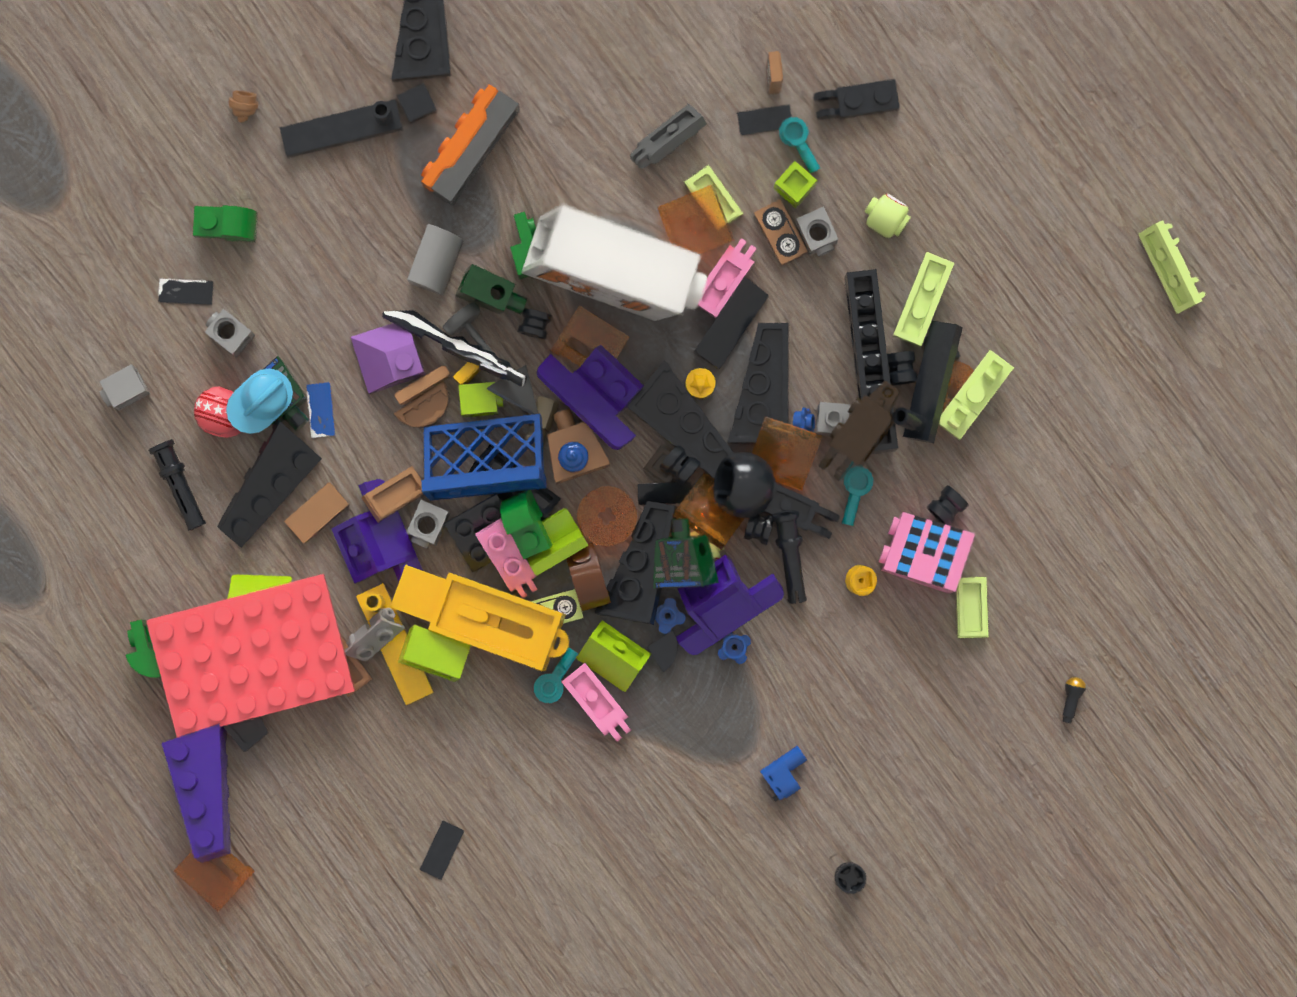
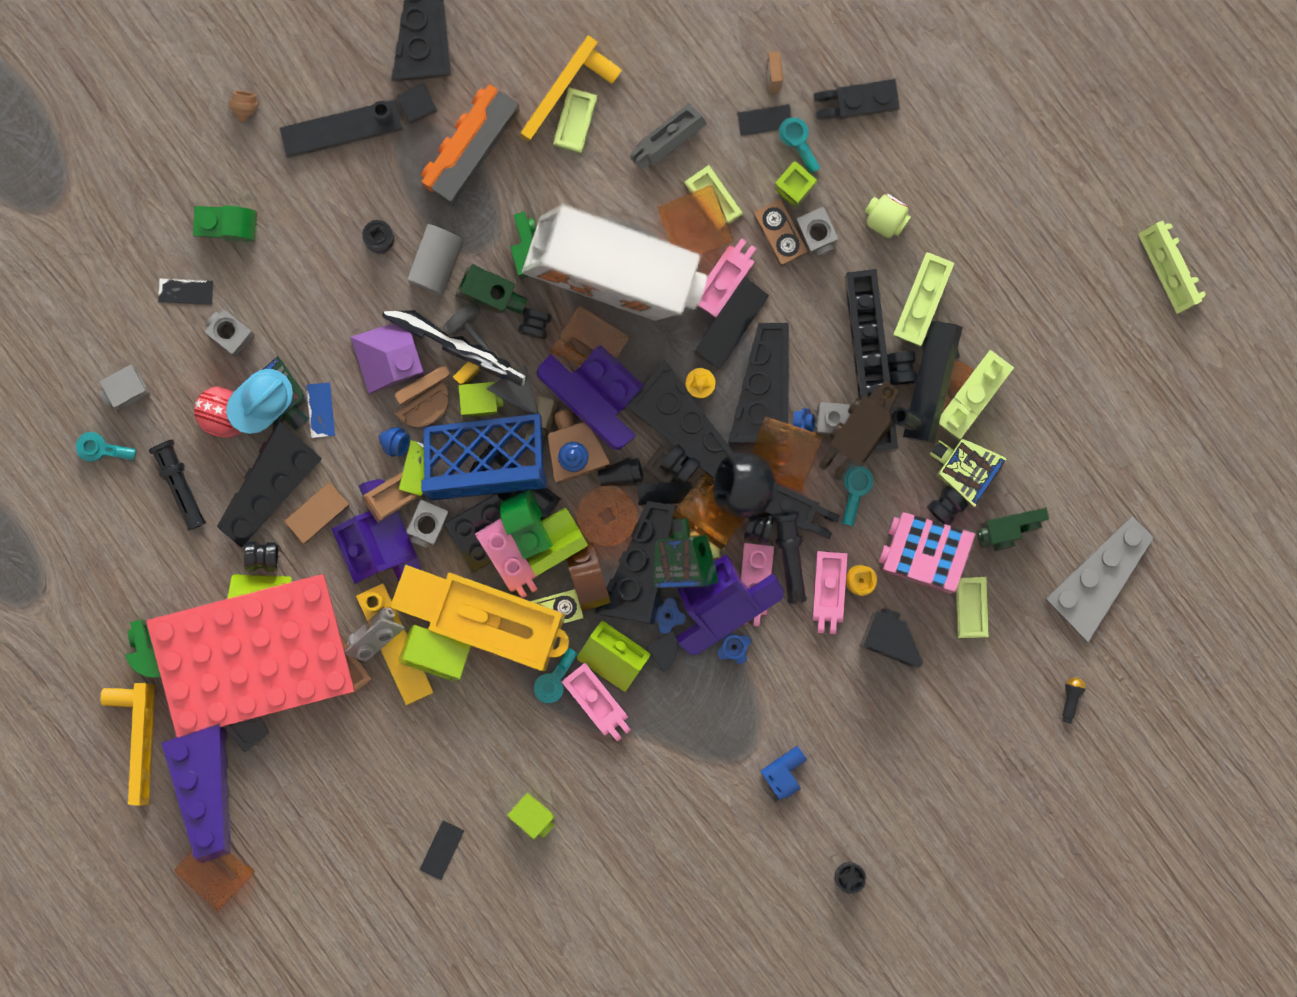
(92, 447): none -> teal plate
(143, 703): none -> yellow piece
(261, 556): none -> black wheel
(382, 240): none -> black wheel
(394, 441): none -> blue plate
(413, 469): none -> lime sticker
(532, 816): none -> lime brick
(575, 120): none -> yellowish green tile
(584, 55): none -> yellow piece
(623, 473): none -> black cone
(756, 567): none -> bright pink hinge
(829, 589): none -> bright pink hinge
(891, 638): none -> black slope
(967, 468): none -> torso
(1004, 531): none -> dark green plate
(1096, 583): none -> light grey wing

